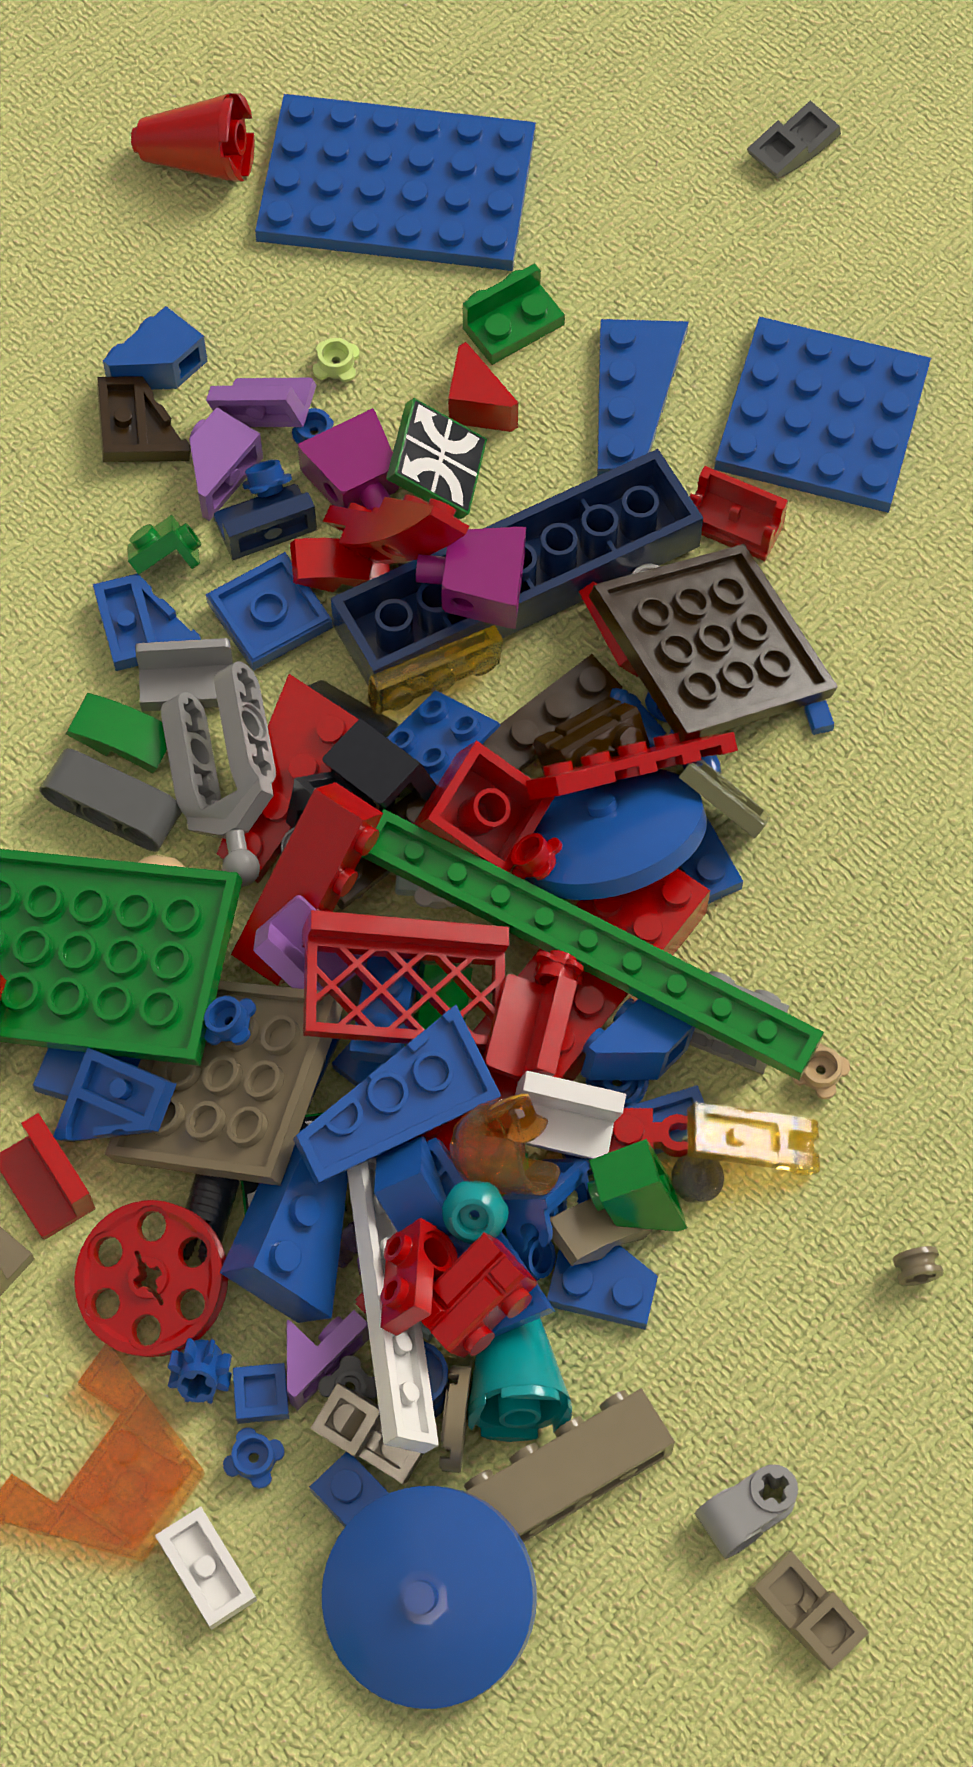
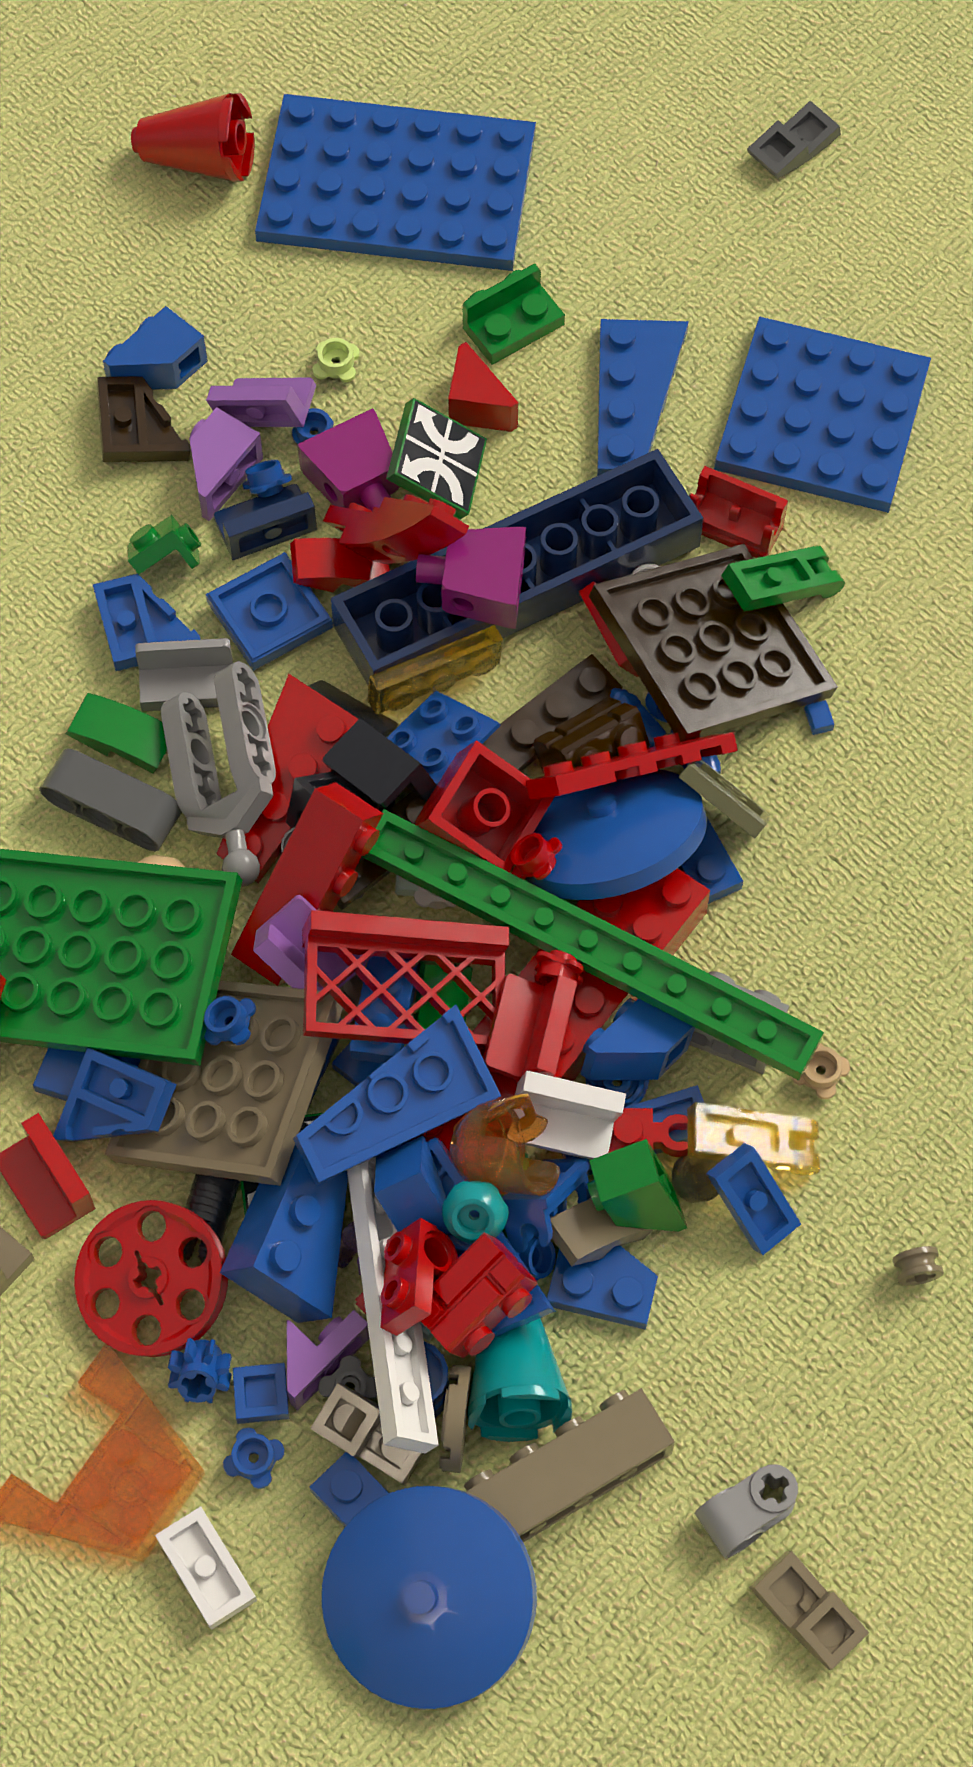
(753, 1198): none -> blue plate
(782, 578): none -> green plate

